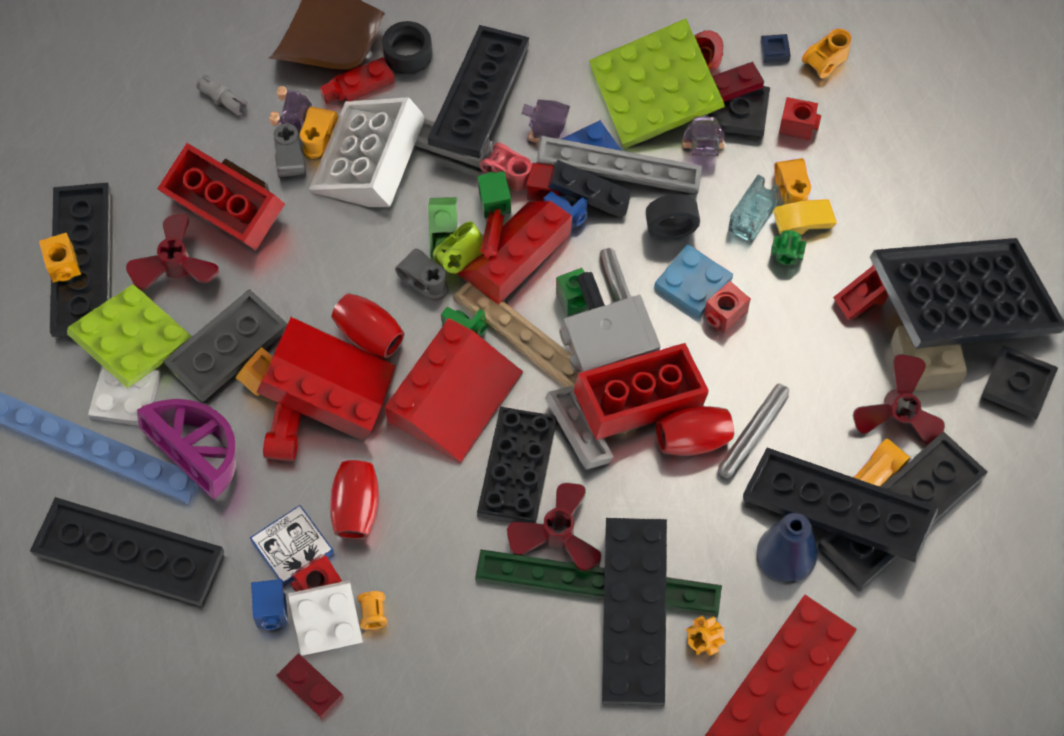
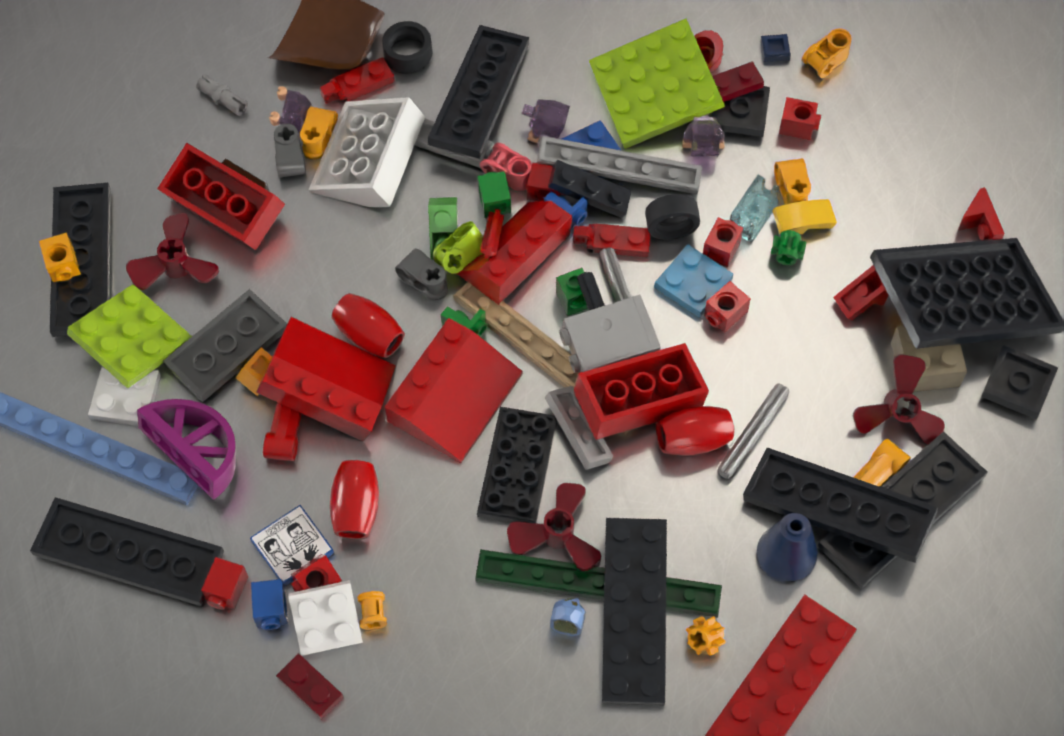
(224, 584): none -> red brick
(568, 617): none -> medium blue rock
(623, 239): none -> red hinge
(721, 251): none -> red brick
(983, 216): none -> red slope

